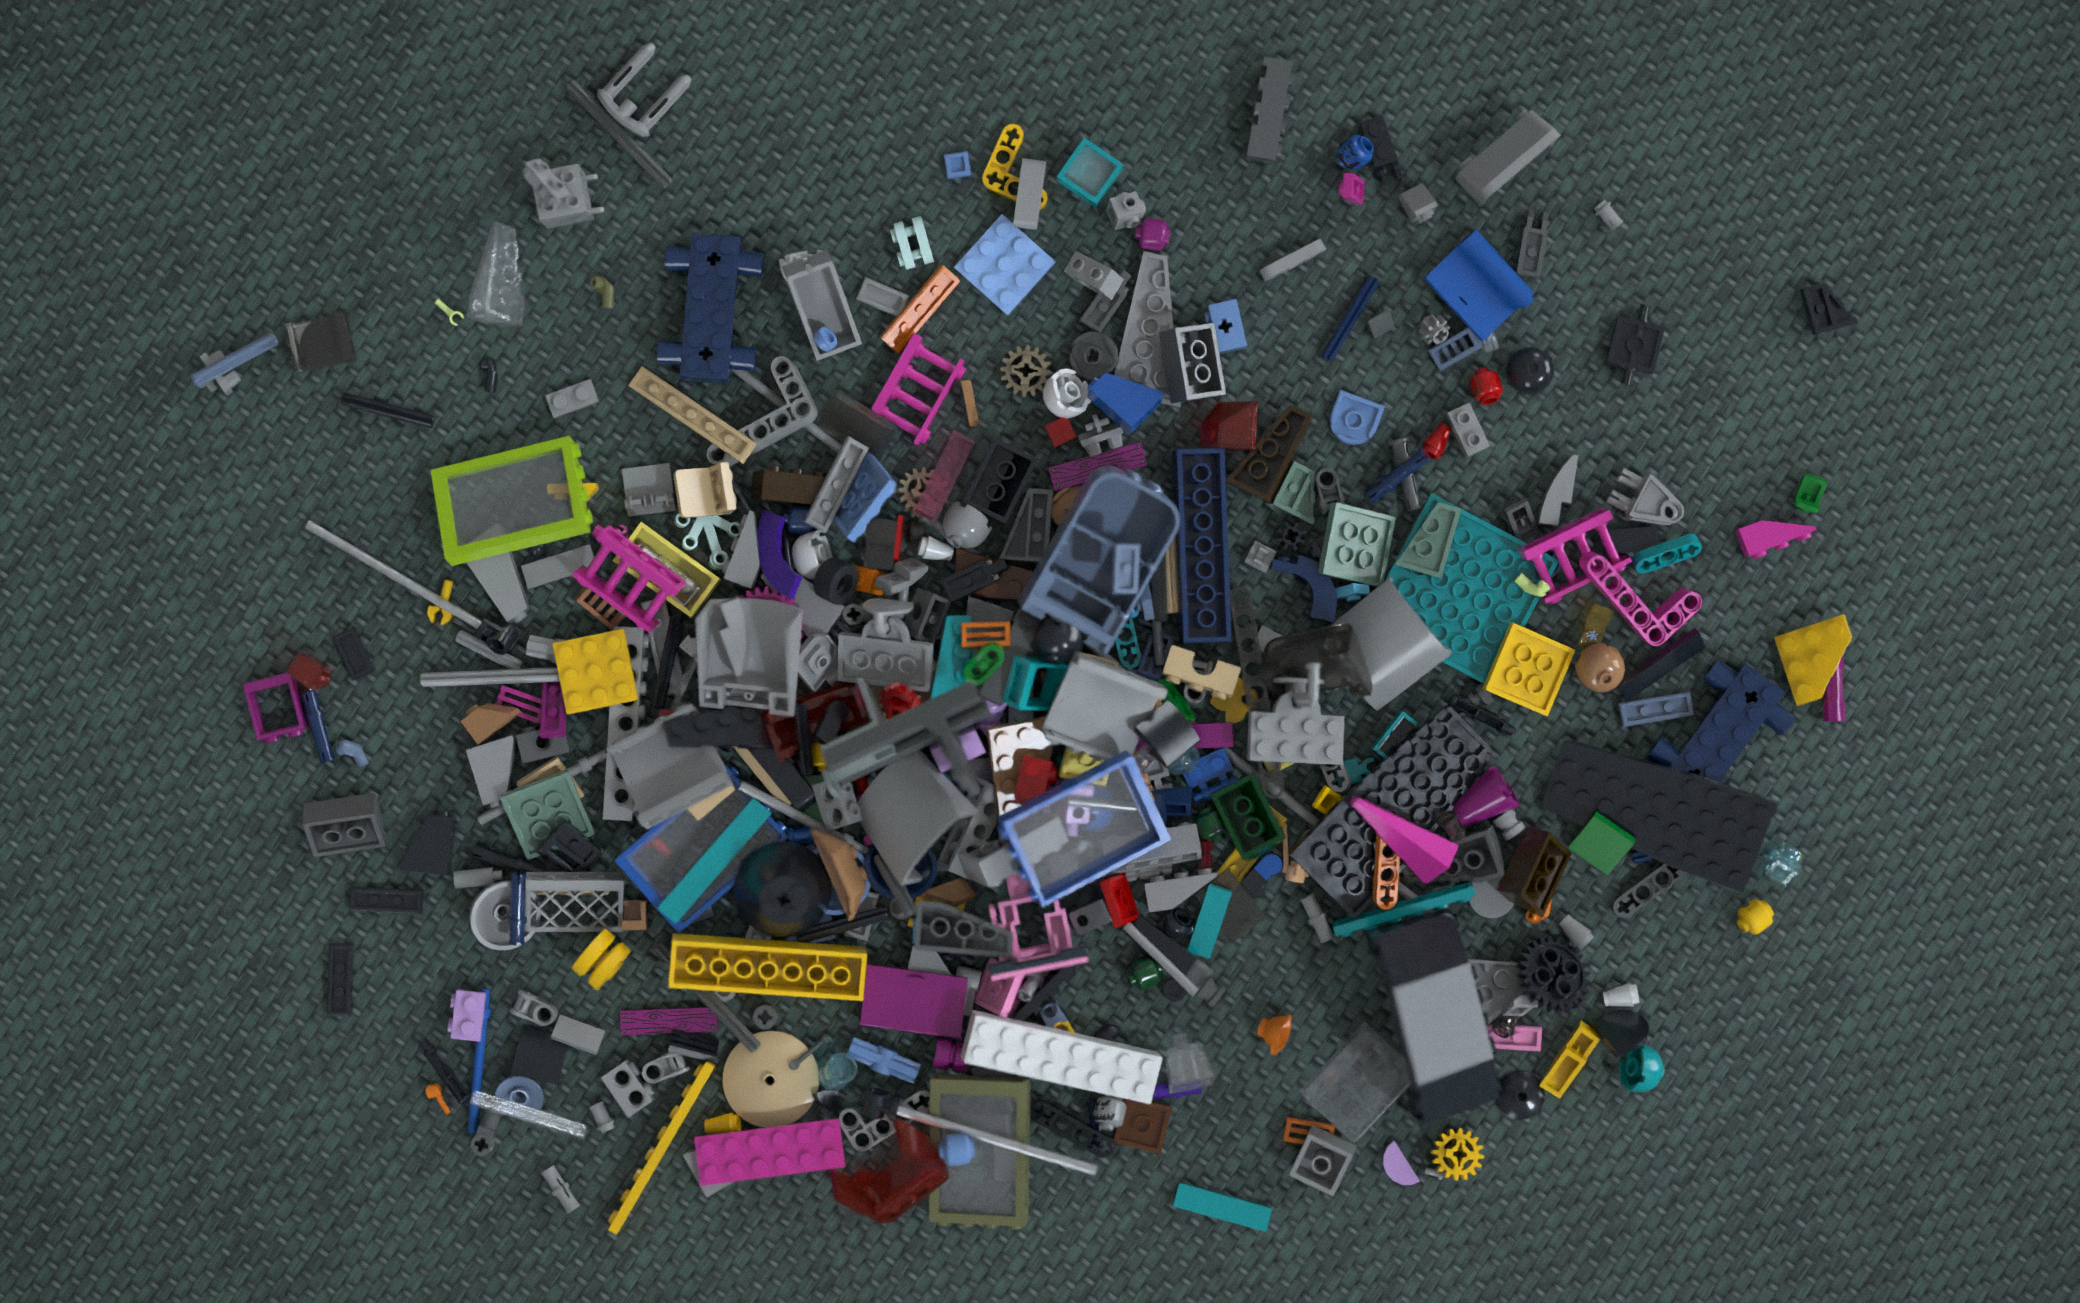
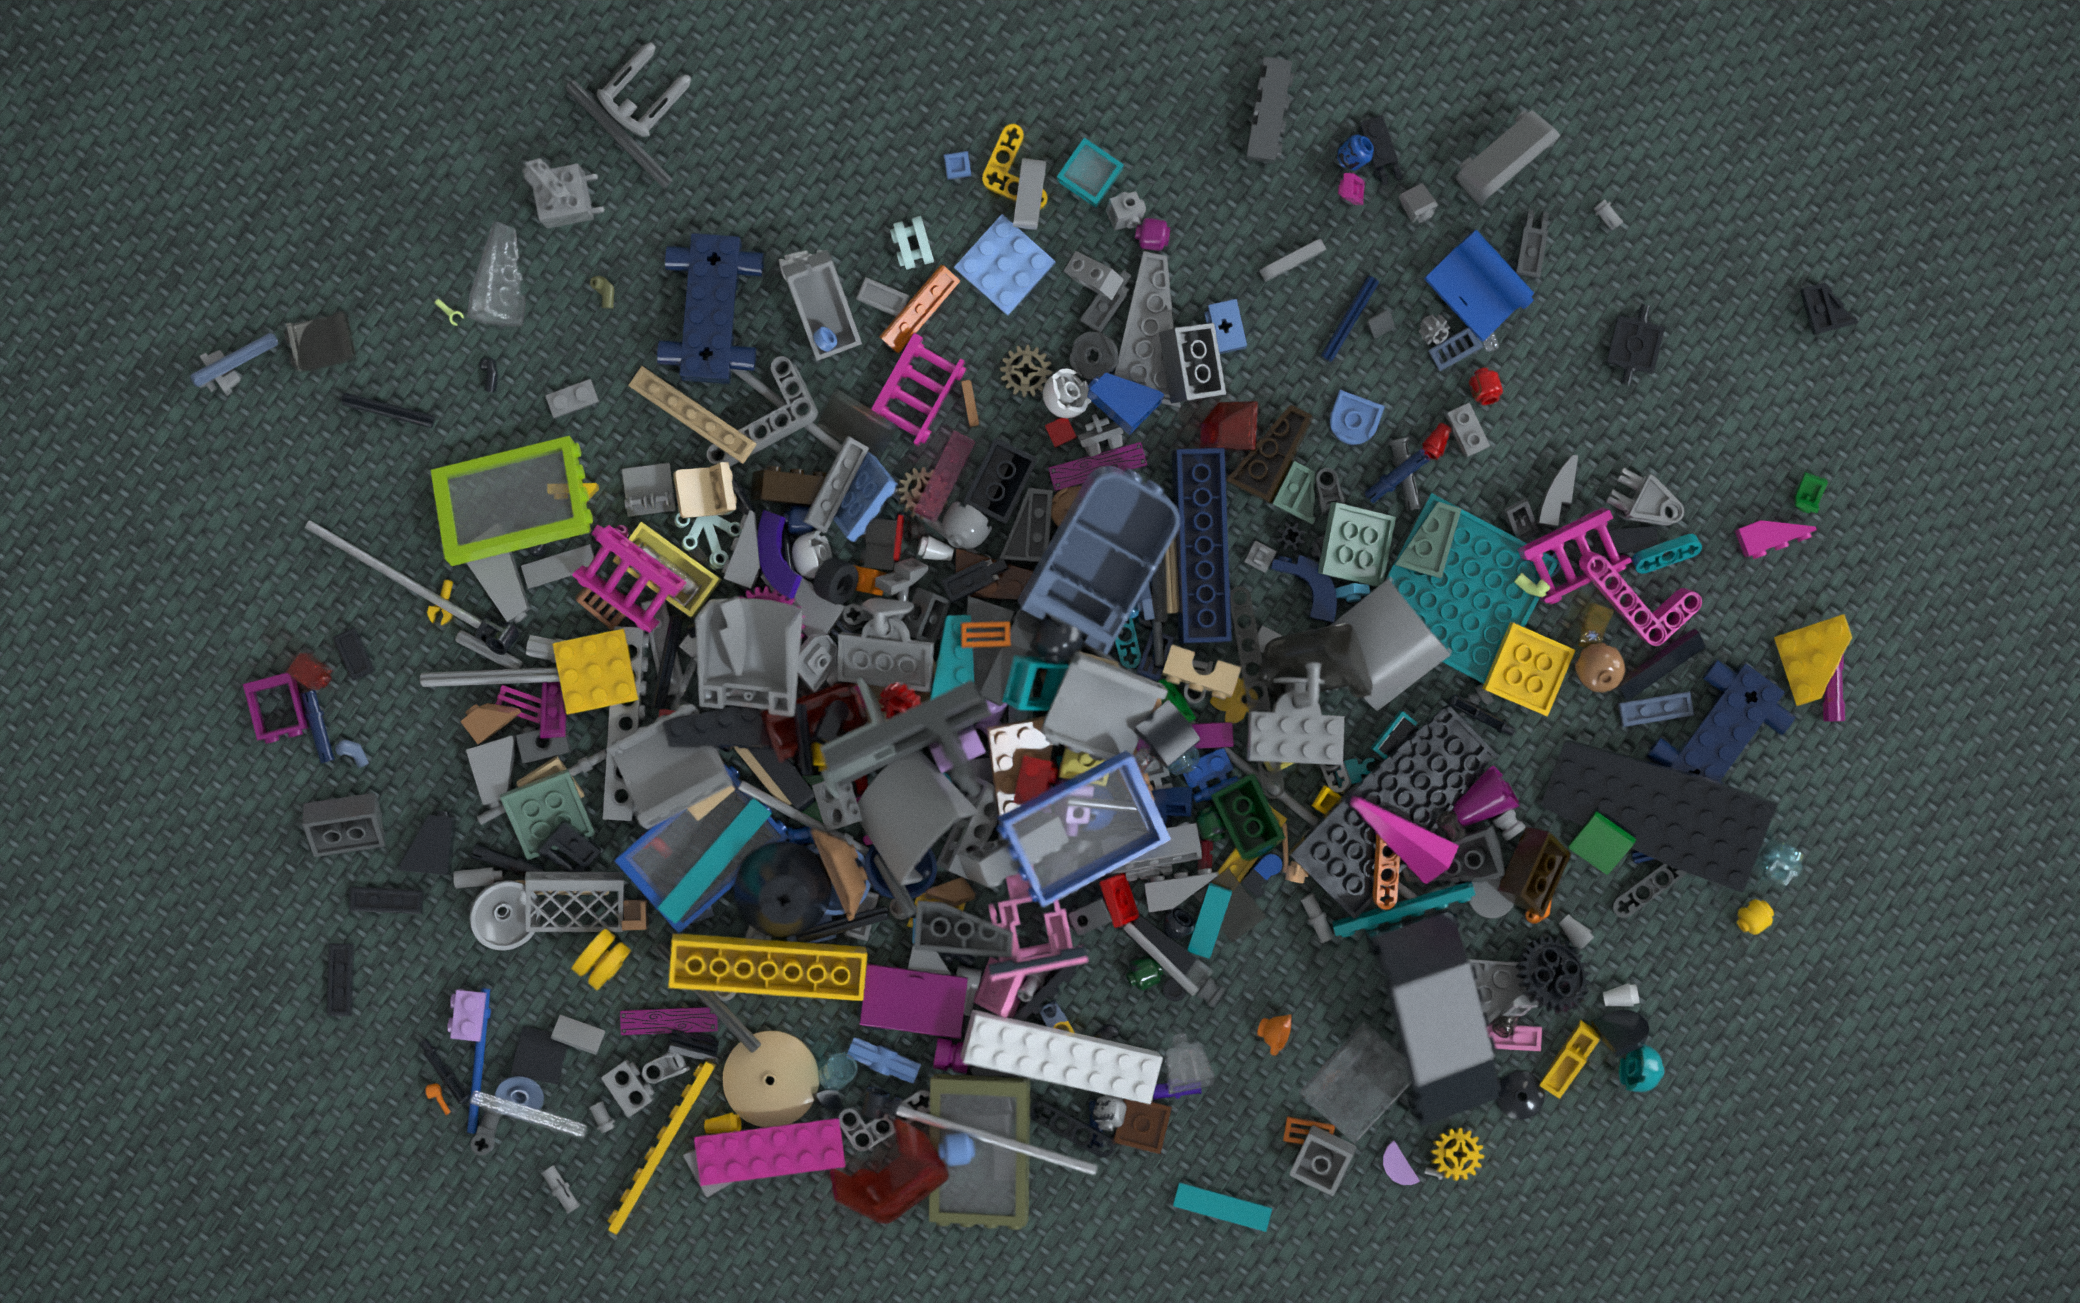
(517, 908): dark blue pin -> none
(529, 1007): light grey piece -> none
(770, 1012): dark grey wheel -> none
(795, 1063): dark grey hinge -> none
(985, 662): green plate -> none
(1125, 567): sand blue plate -> none
(1529, 371): black cylinder -> none

